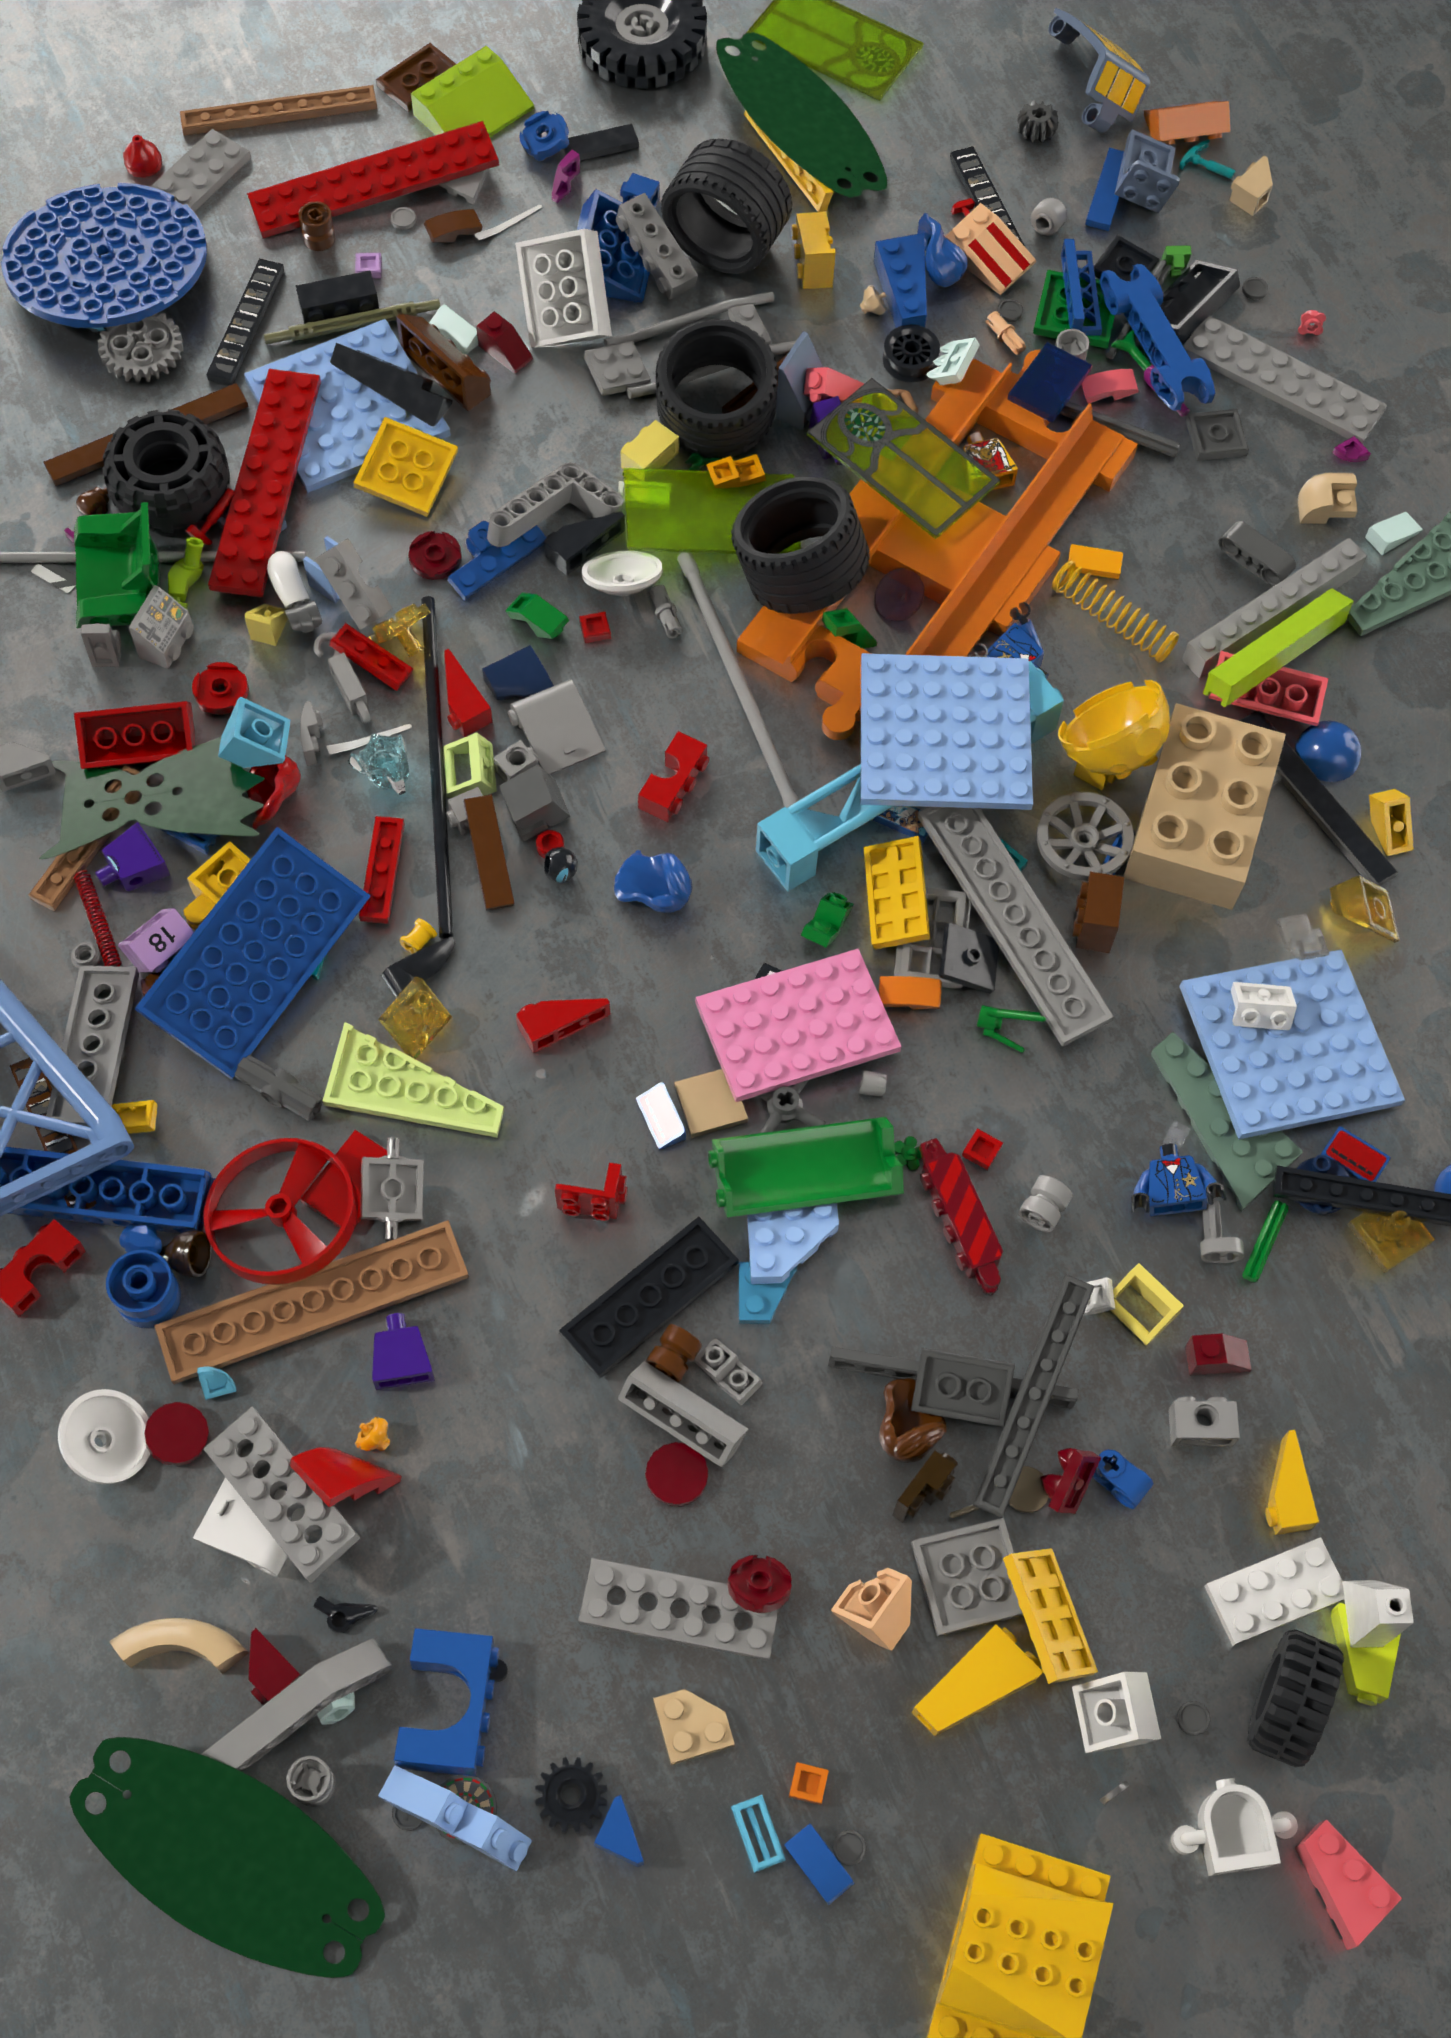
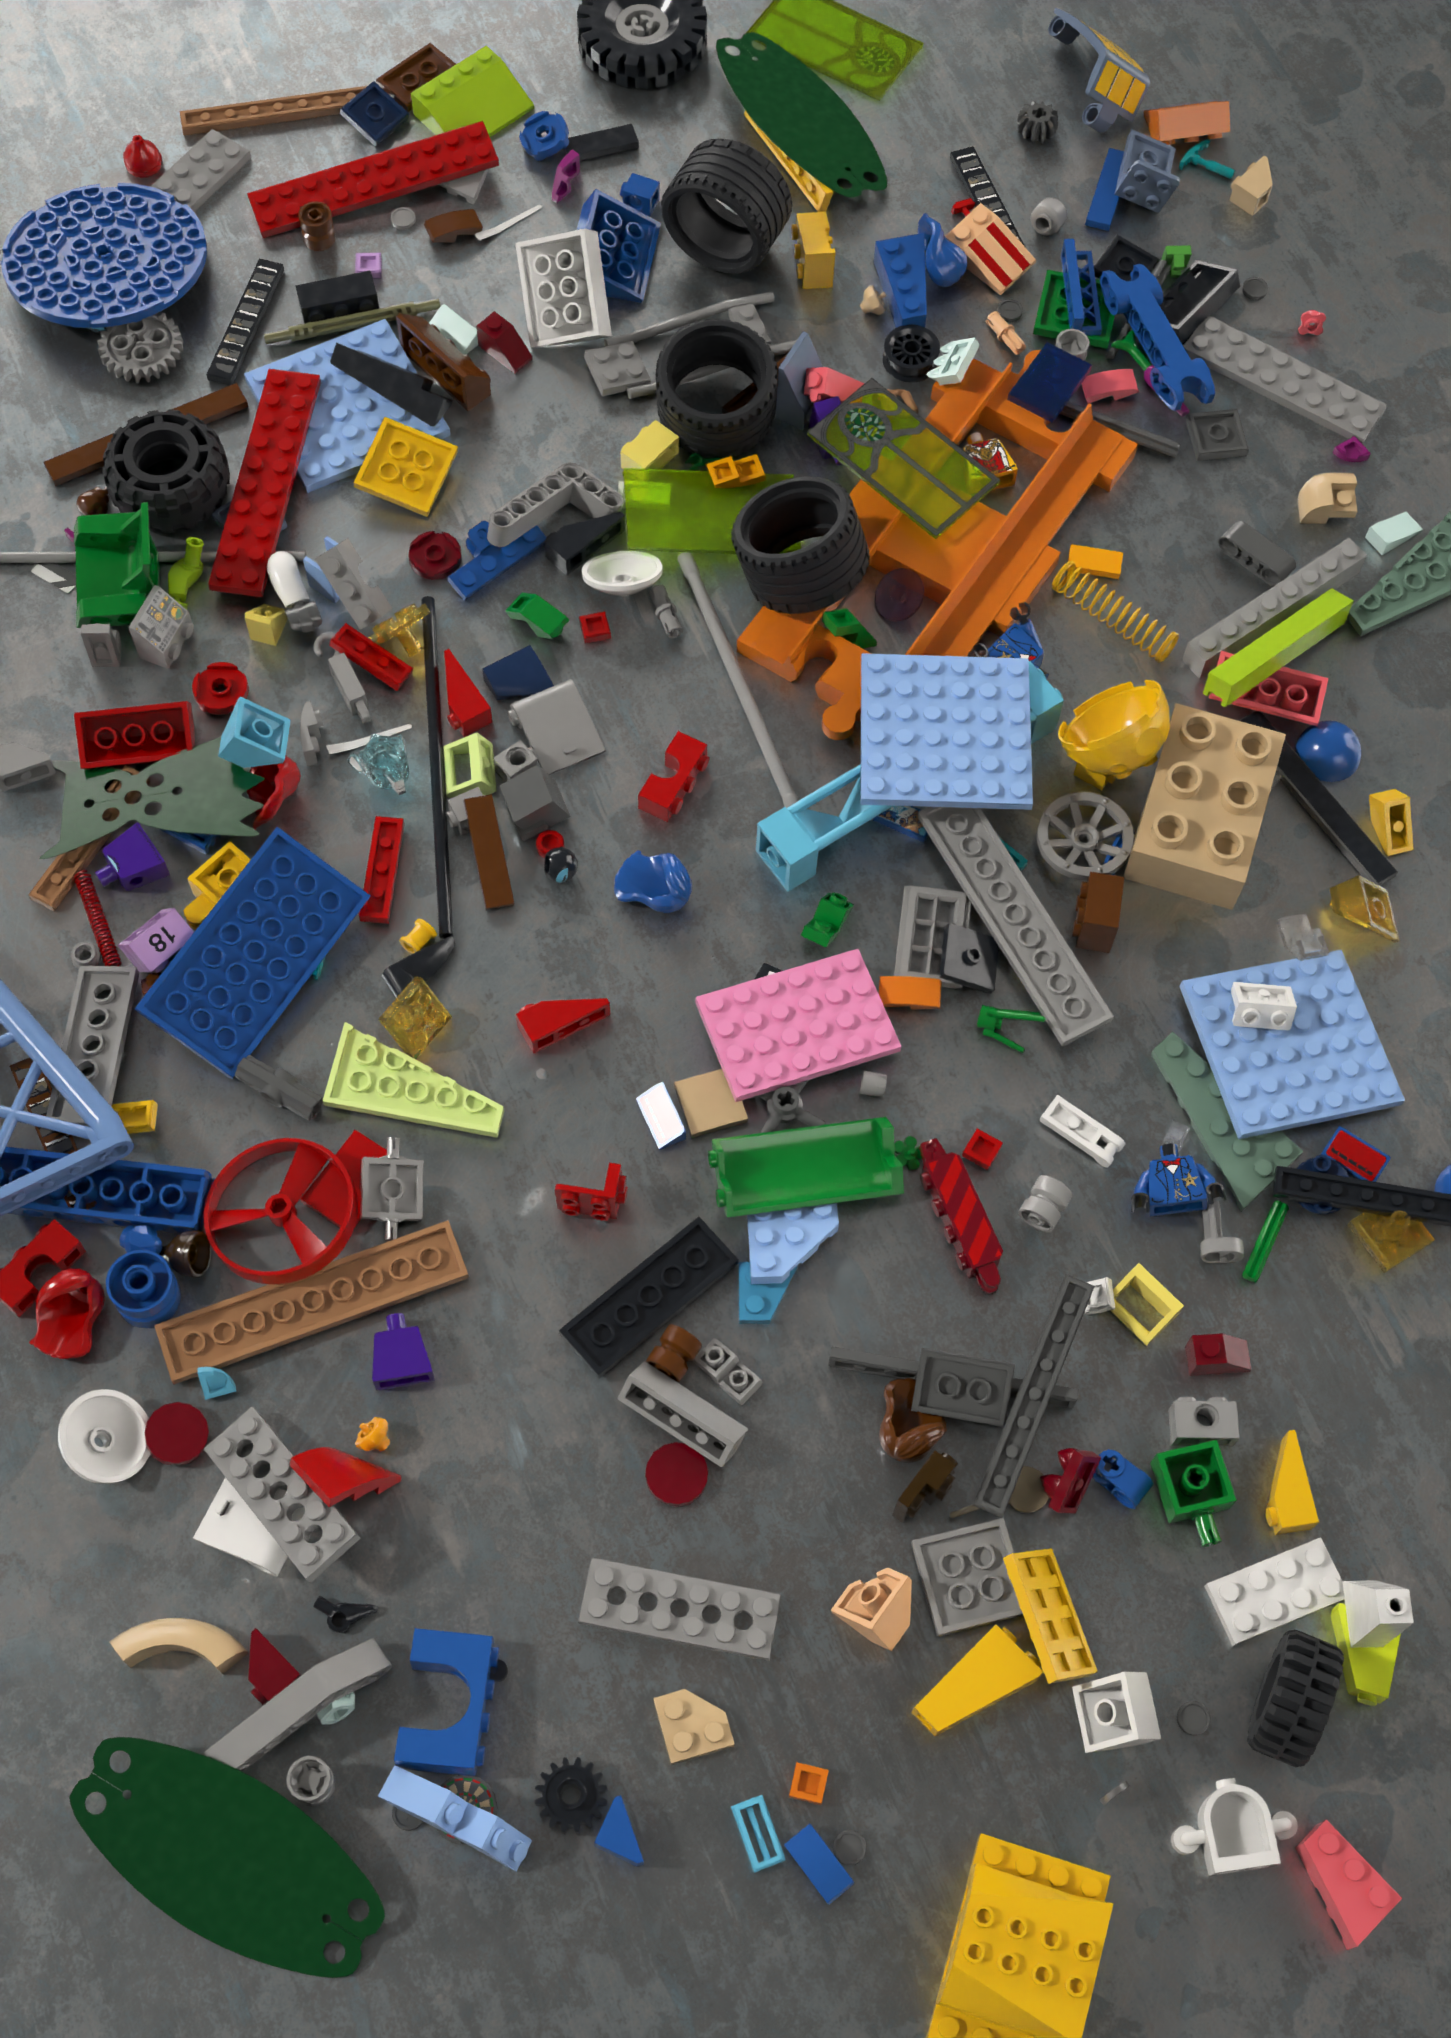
(66, 1314): none -> red piece
(212, 517): red piece -> none
(374, 113): none -> dark blue tile
(656, 246): light grey brick -> none
(759, 1584): dark red tile -> none
(896, 893): yellow plate -> none
(1082, 1130): none -> white plate
(1184, 1500): none -> green brick

